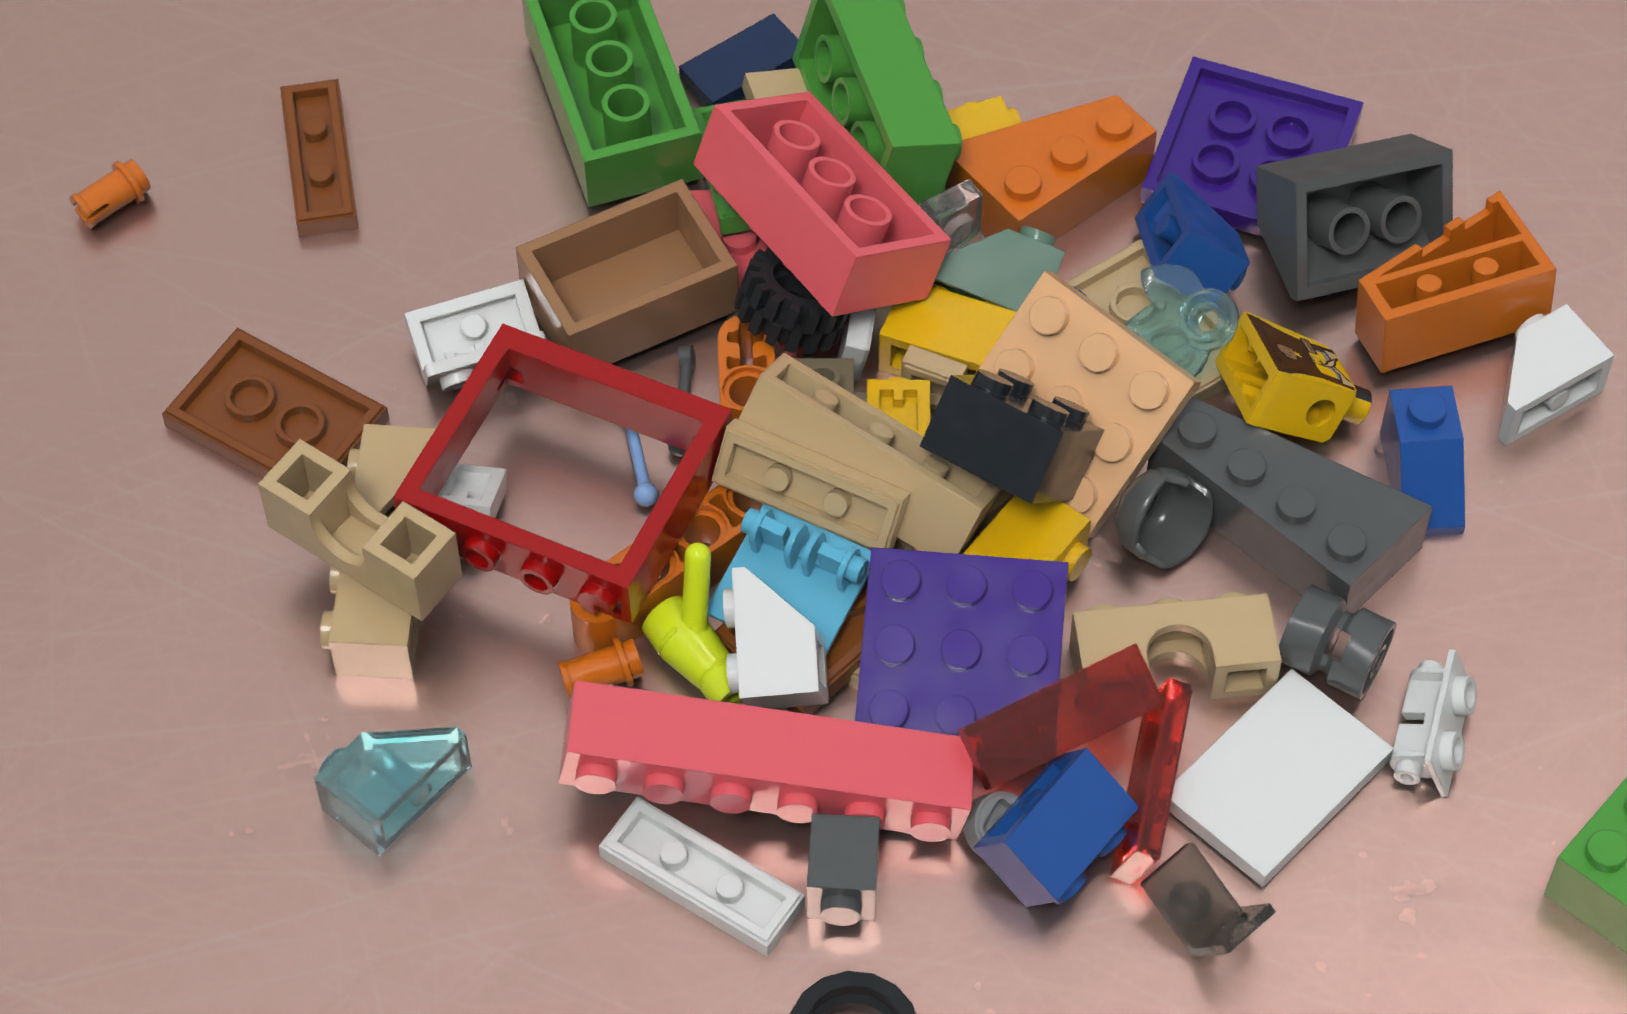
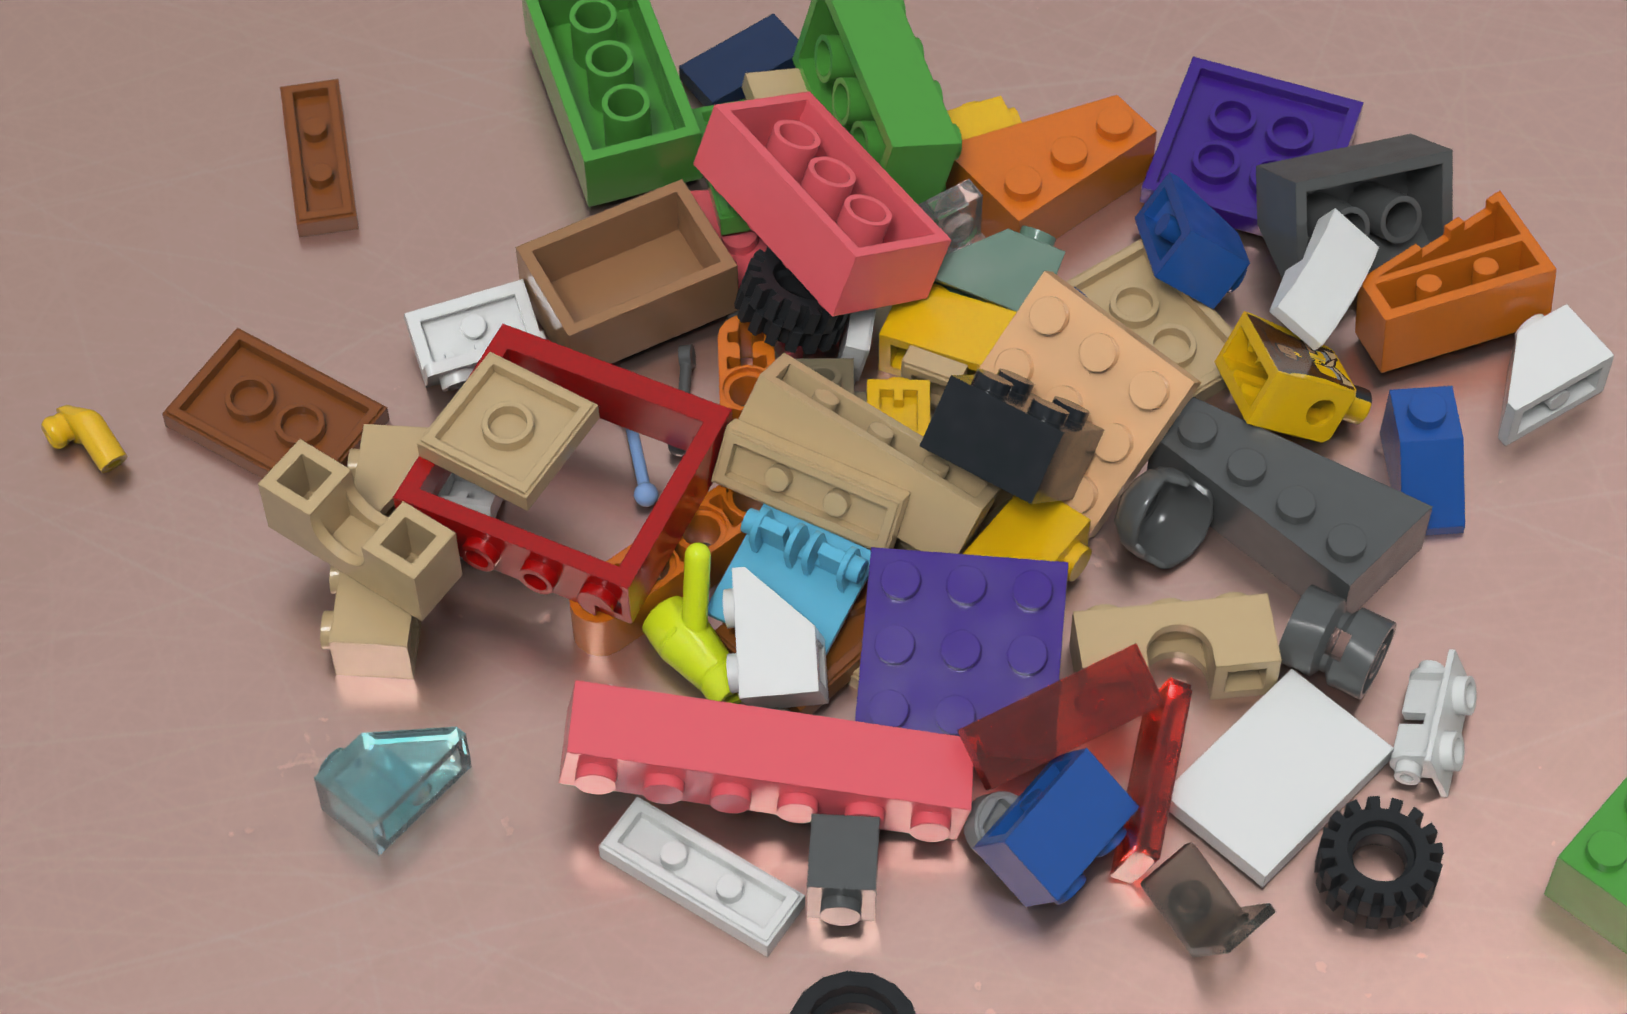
(85, 428): none -> yellow arm
(111, 193): orange pin -> none
(508, 431): none -> tan tile
(604, 666): orange pin -> none
(1176, 313): clear light blue plate -> none
(1325, 281): none -> white slope
(1387, 829): none -> black tyre

